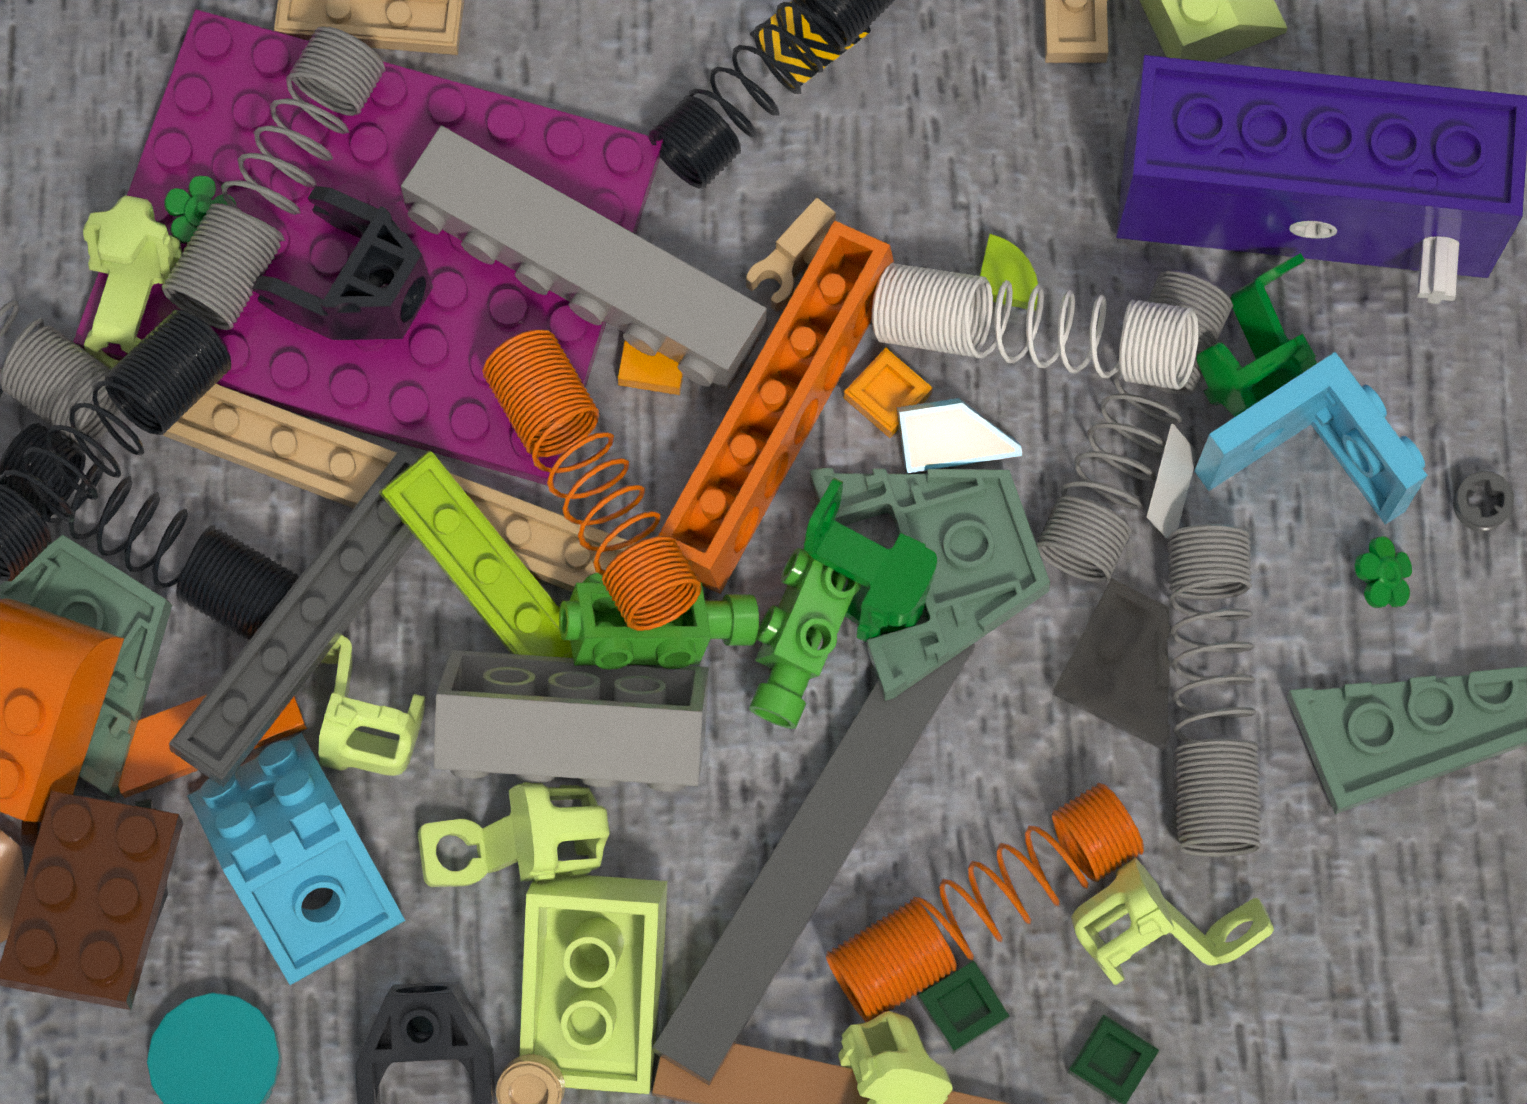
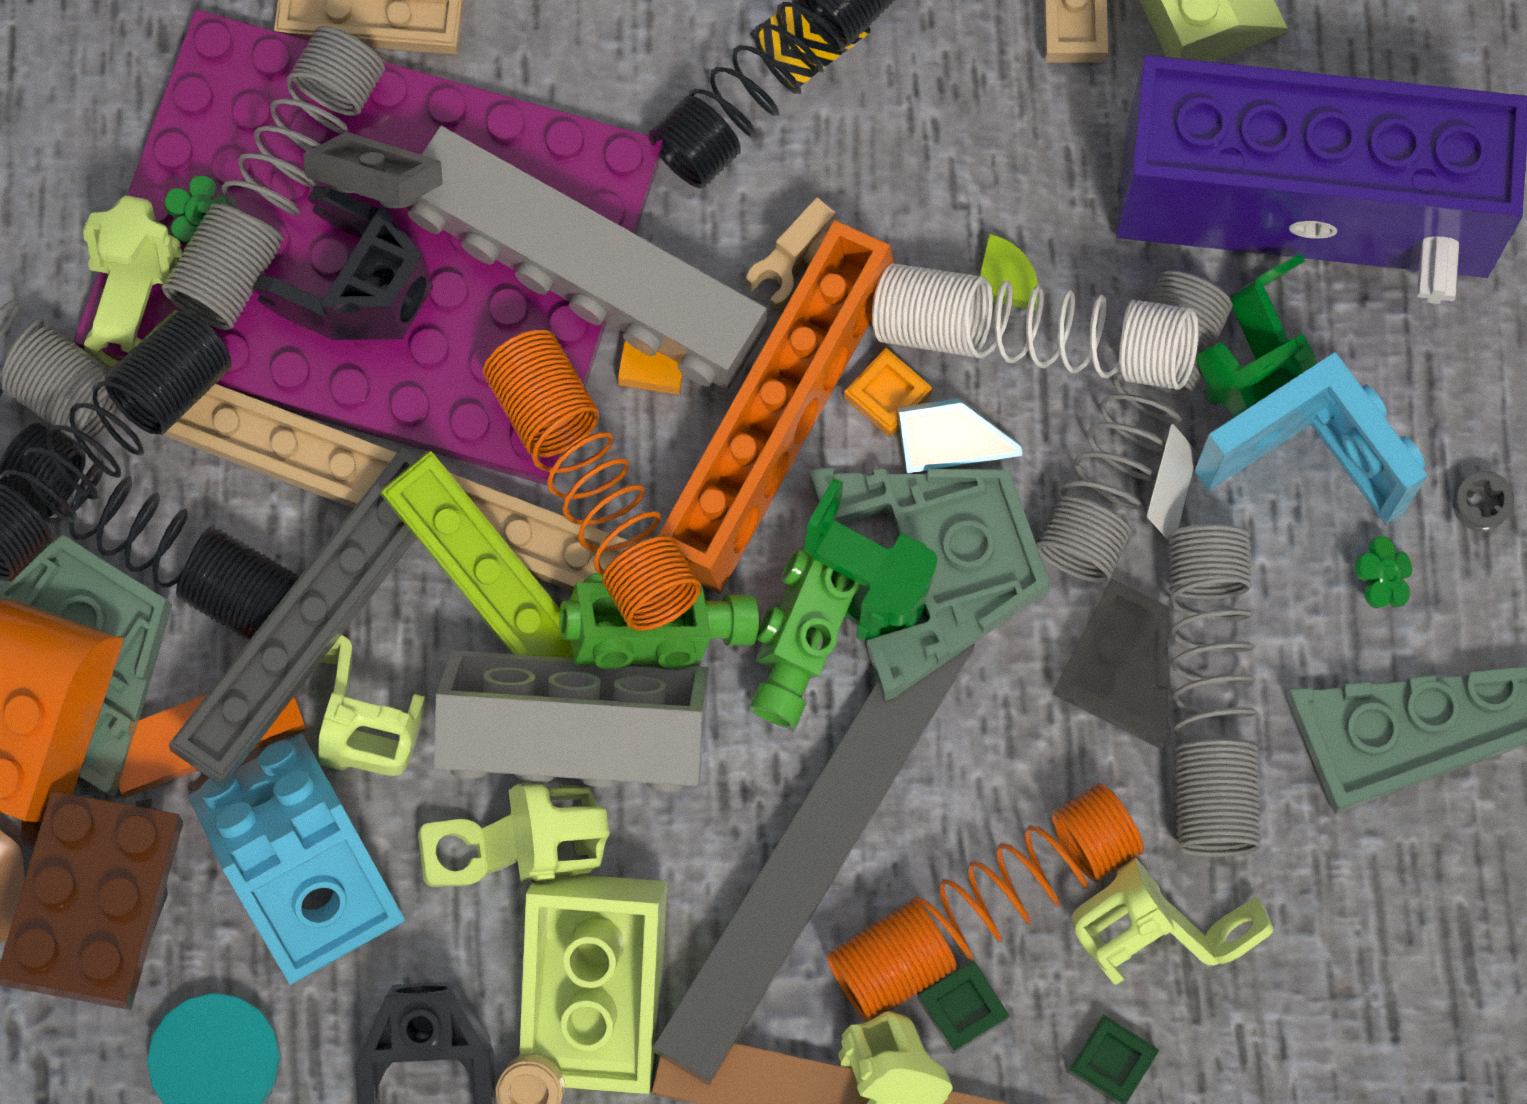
(373, 170): none -> flat silver plate

